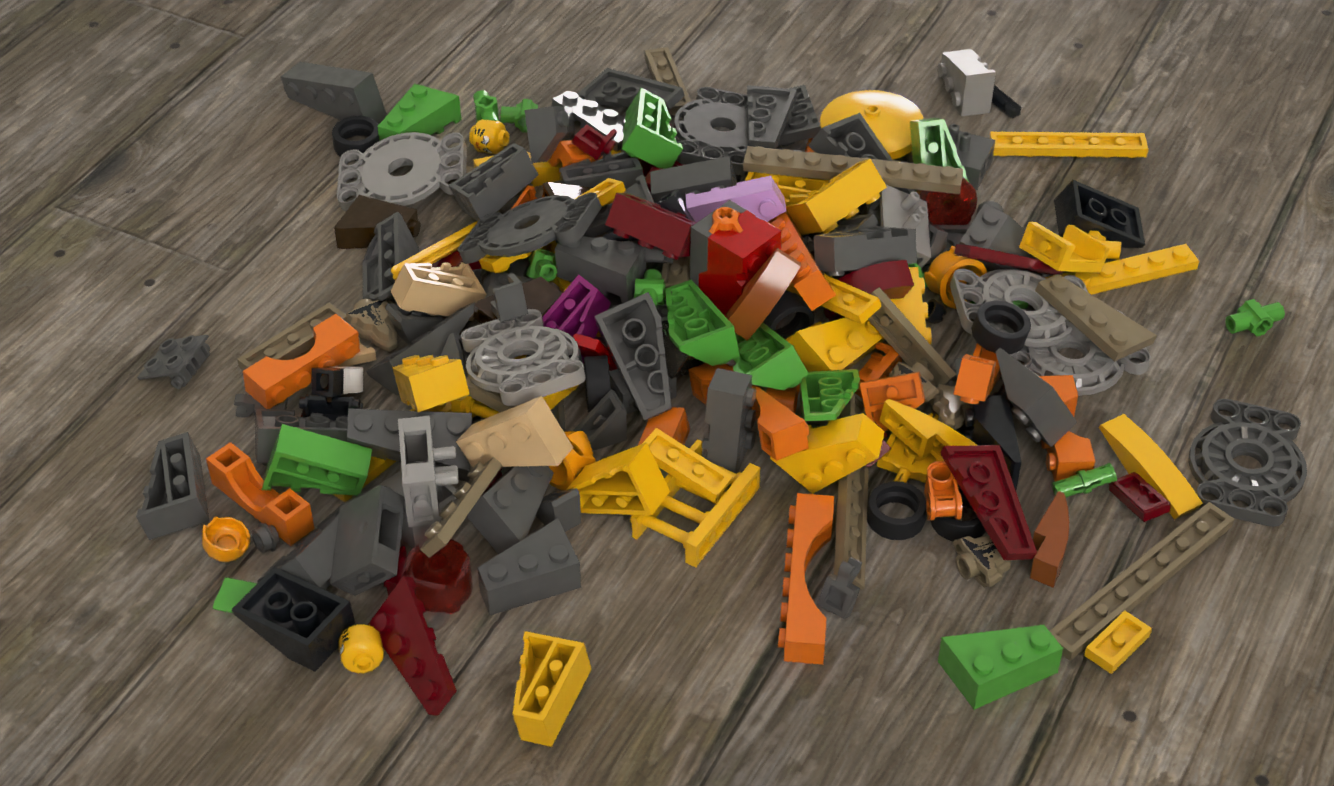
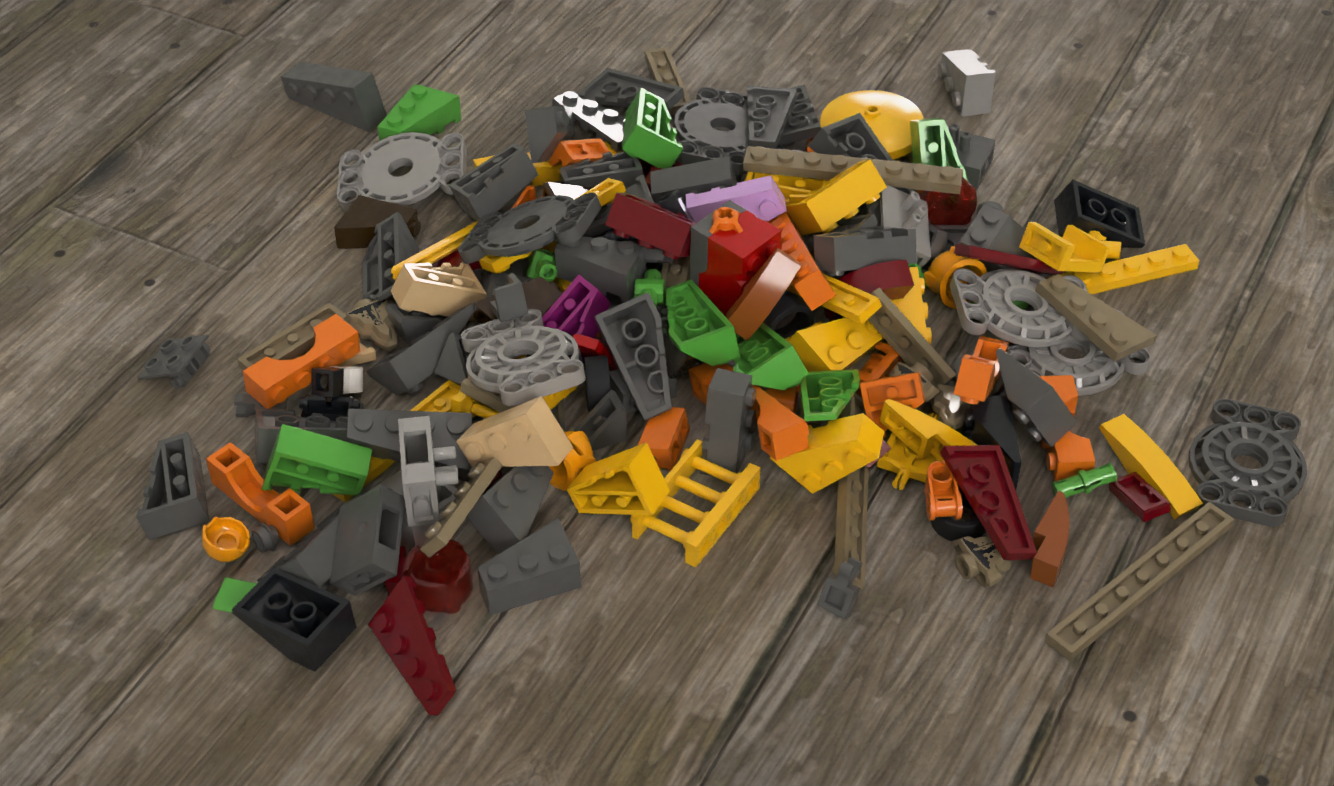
(352, 127): black tyre -> none
(361, 648): yellow head -> none
(430, 381): yellow wedge -> none
(485, 106): bright green axle -> none
(489, 136): yellow head -> none
(517, 114): bright green axle -> none
(548, 685): yellow wedge -> none
(561, 505): dark grey slope -> none
(593, 142): dark red bracket -> none
(688, 465): yellow plate -> none
(804, 621): orange arch -> none
(895, 527): black tyre -> none
(935, 311): black hinge -> none
(999, 661): bright green wedge -> none
(1005, 103): black axle -> none
(1006, 314): black tyre -> none
(1070, 144): yellow plate -> none
(1117, 641): yellow plate -> none
(1255, 317): bright green axle -> none

